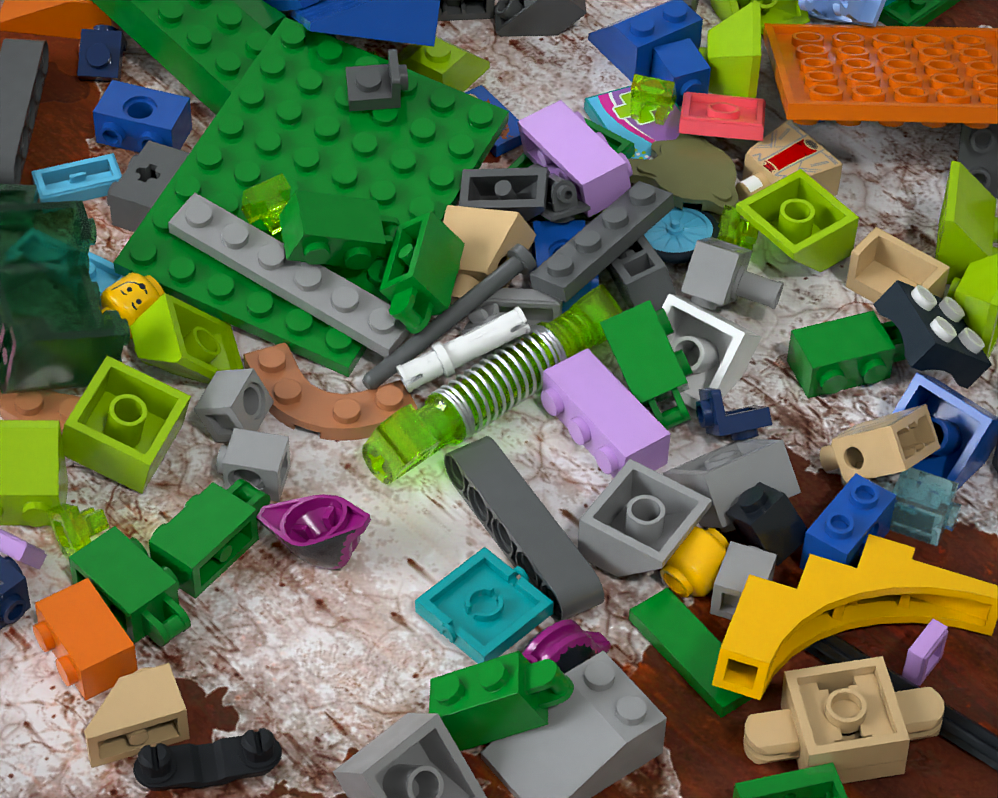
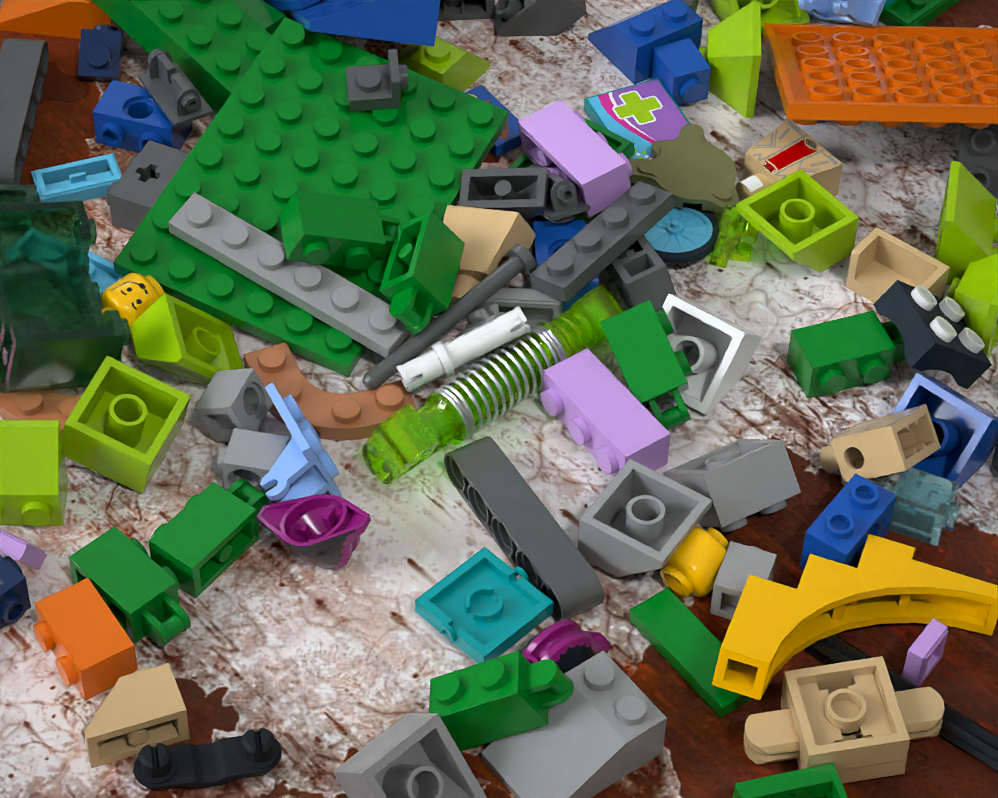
(75, 527): clear neon green tile -> none
(173, 89): none -> dark grey hinge
(266, 202): clear neon green tile -> none
(300, 458): none -> light blue plate
(652, 93): clear neon green tile -> none
(720, 275): light grey brick -> none
(722, 116): coral tile -> none
(740, 422): dark blue bracket -> none
(768, 521): black brick -> none

